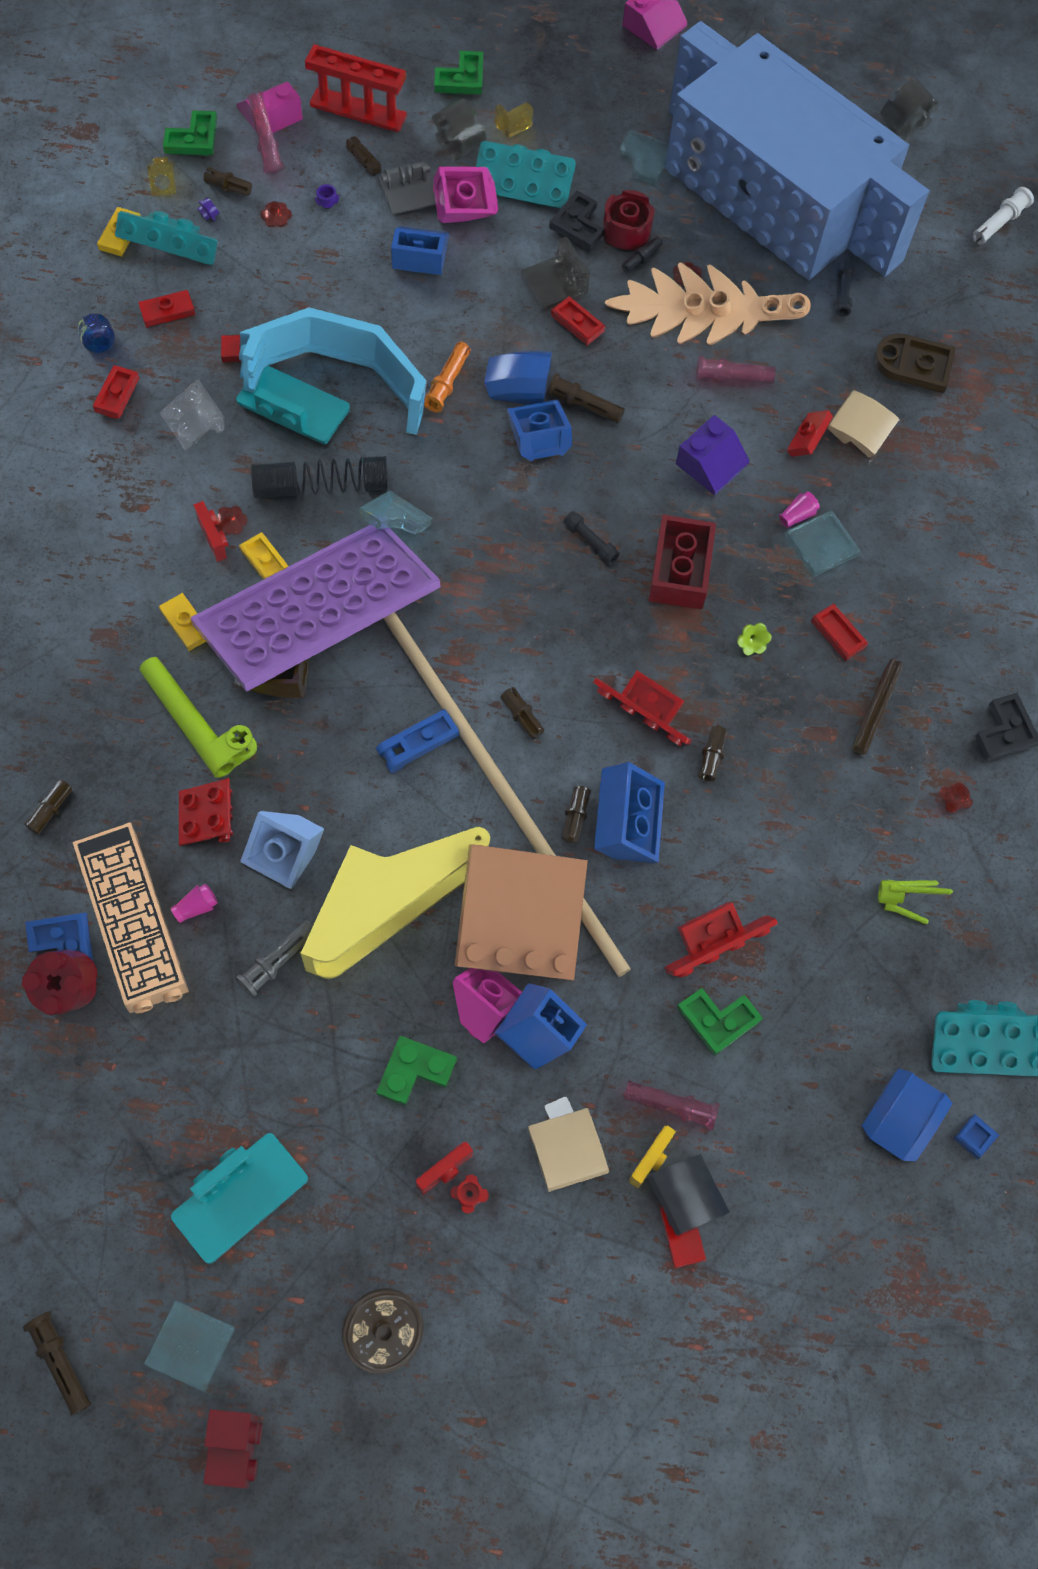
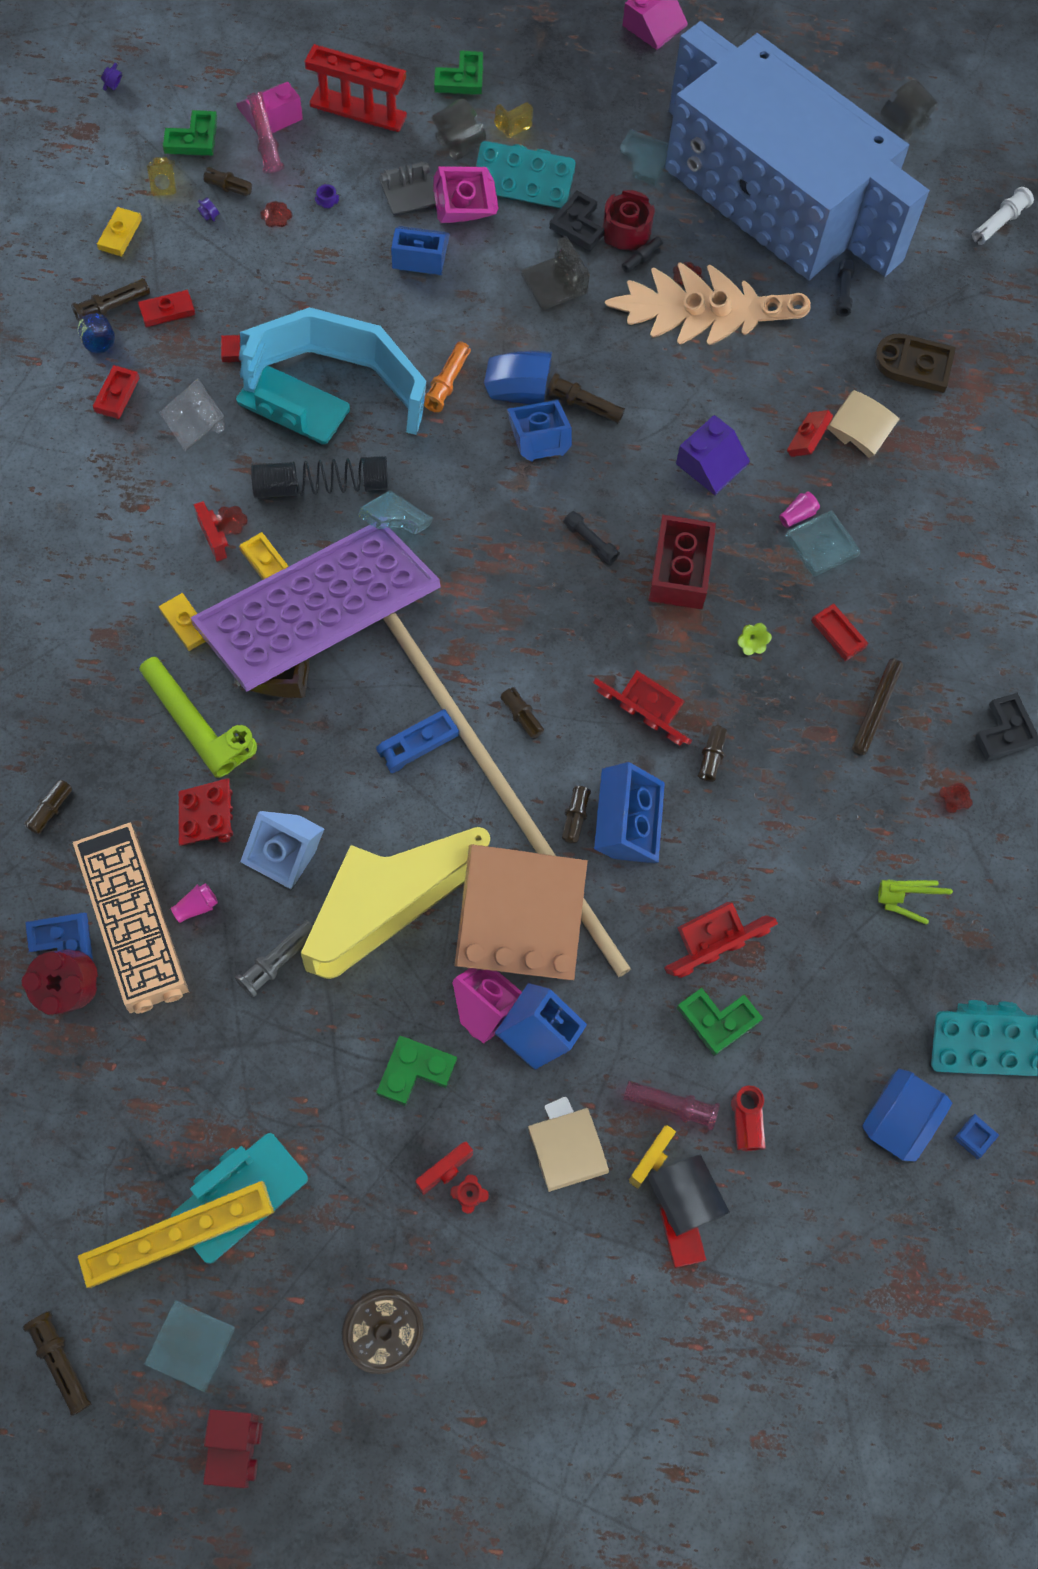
(108, 301): none -> dark brown pin
(111, 77): none -> dark purple plate
(168, 235): teal bracket -> none
(175, 1234): none -> yellow plate
(363, 155): dark brown axle -> none
(578, 320): red plate -> none
(724, 370): clear pink pin -> none
(749, 1122): none -> red piece

